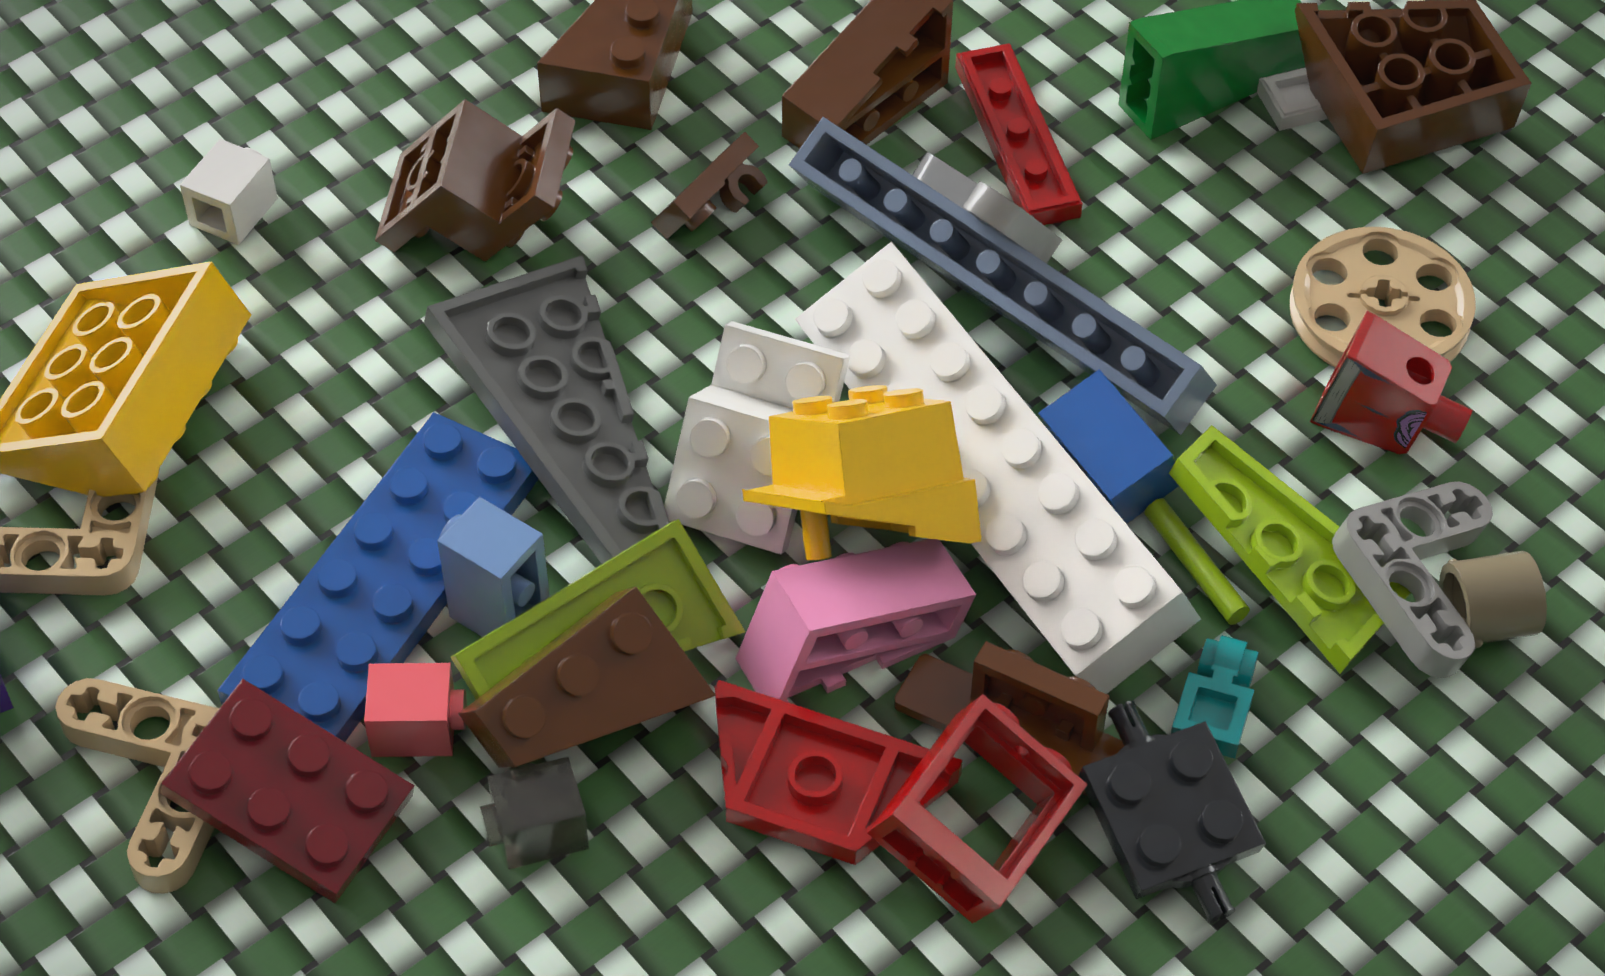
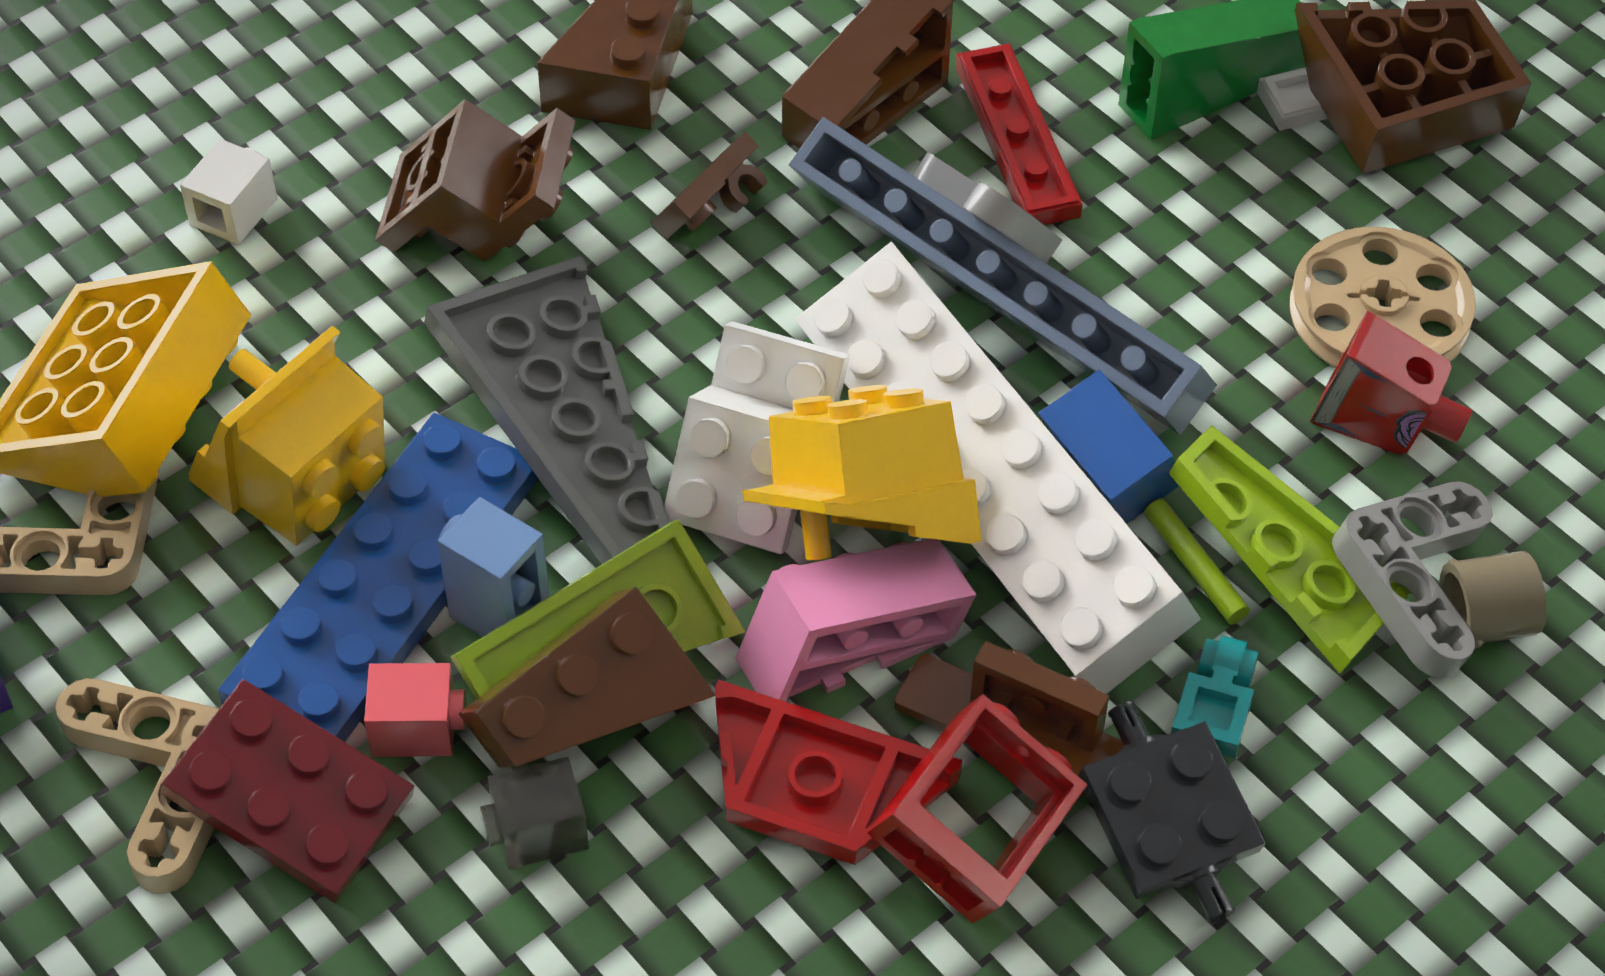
(295, 442): none -> yellow piece

